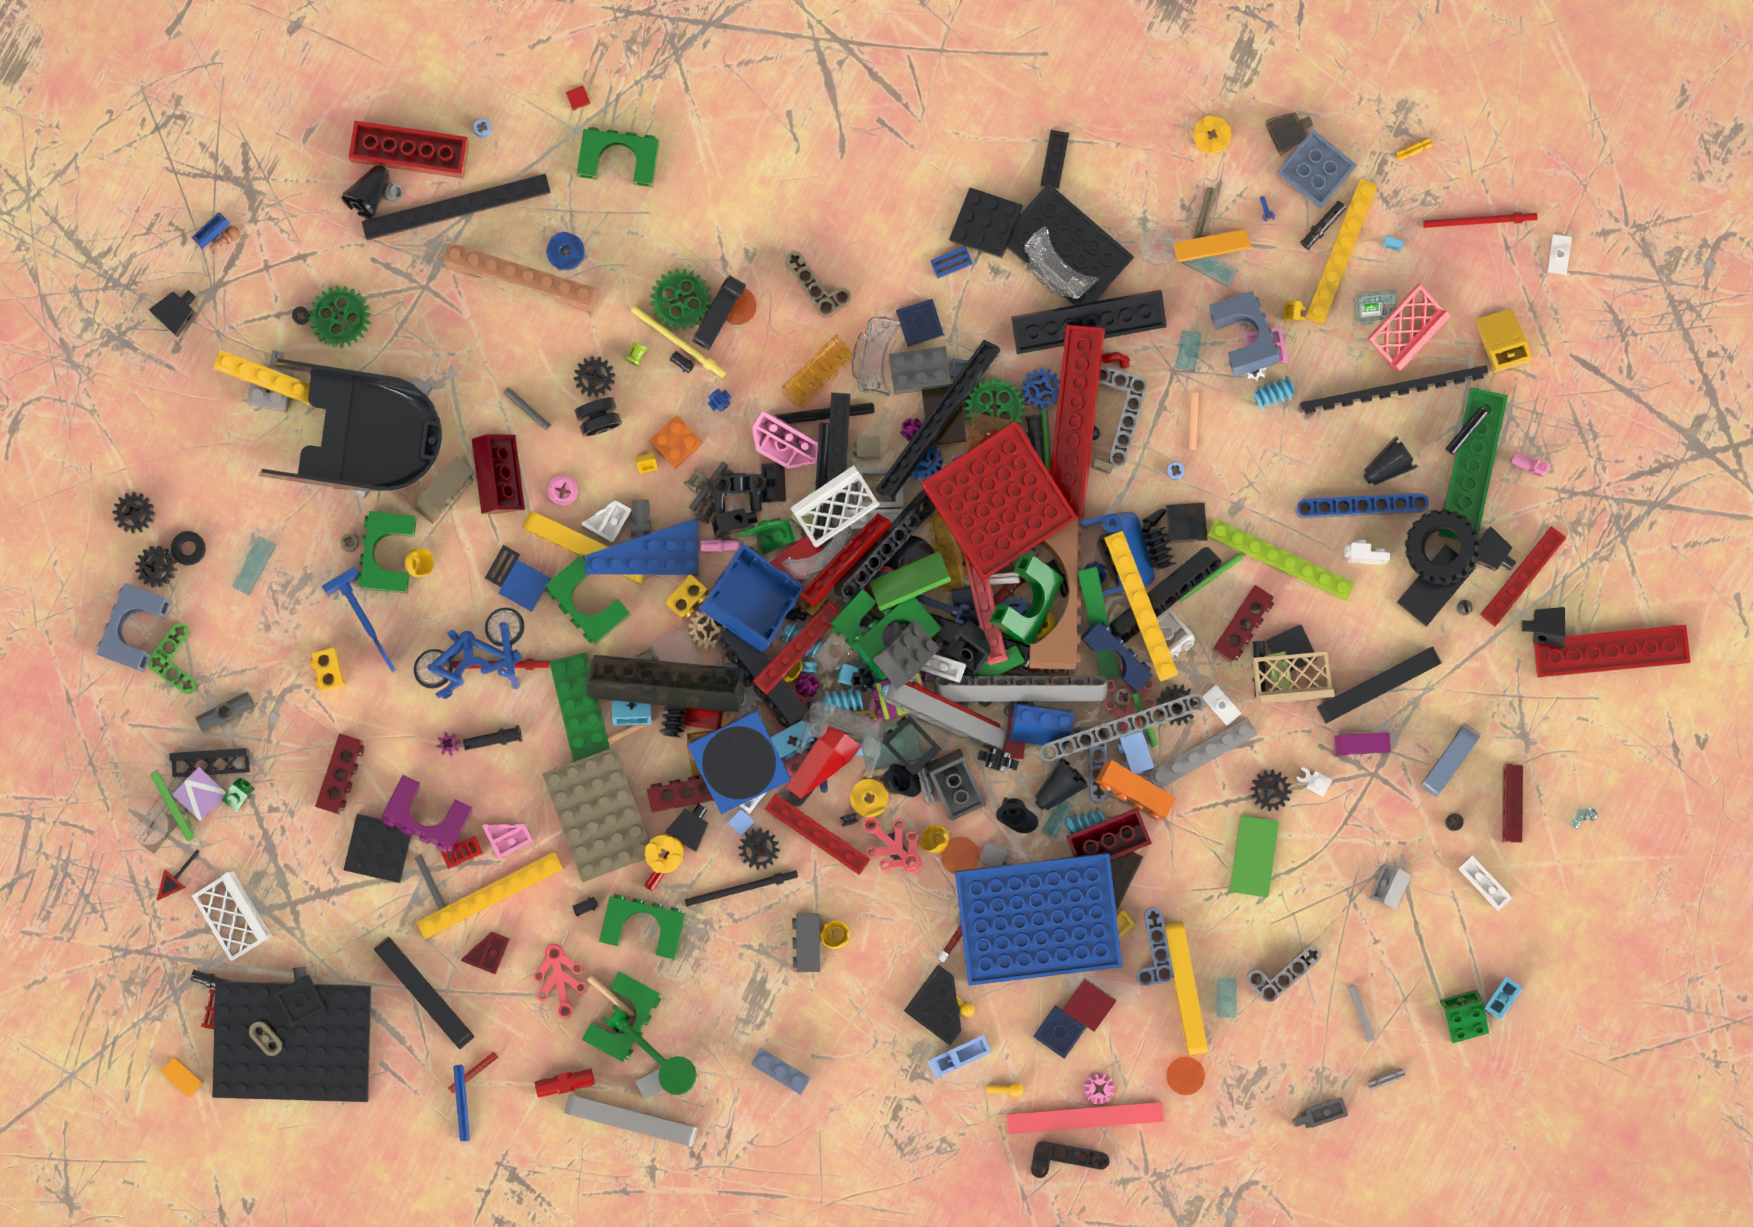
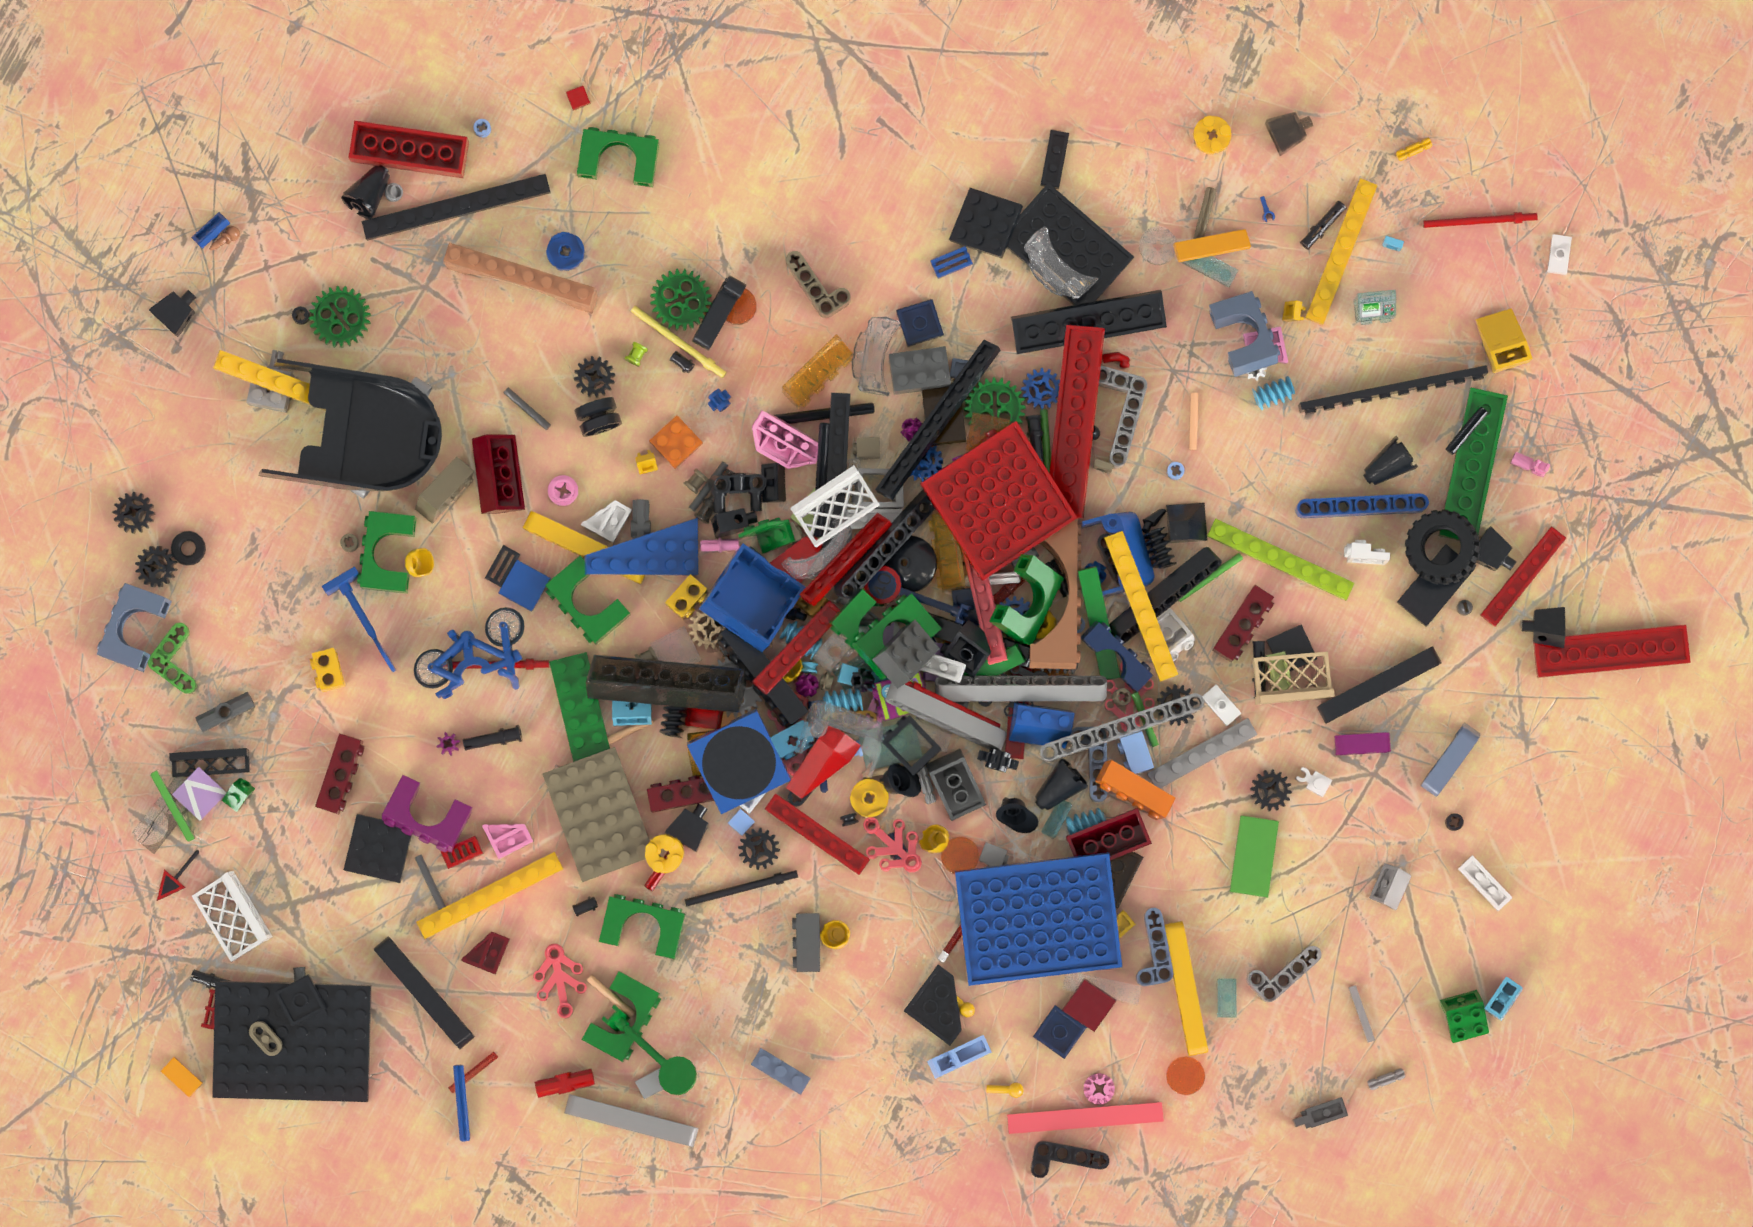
(254, 565): clear light blue tile -> none
(910, 581): bright green tile -> none
(1188, 350): clear light blue slope -> none
(1316, 169): sand blue plate -> none
(1416, 340): coral fence -> none
(1512, 803): dark red fence -> none
(1583, 814): clear light blue arm -> none

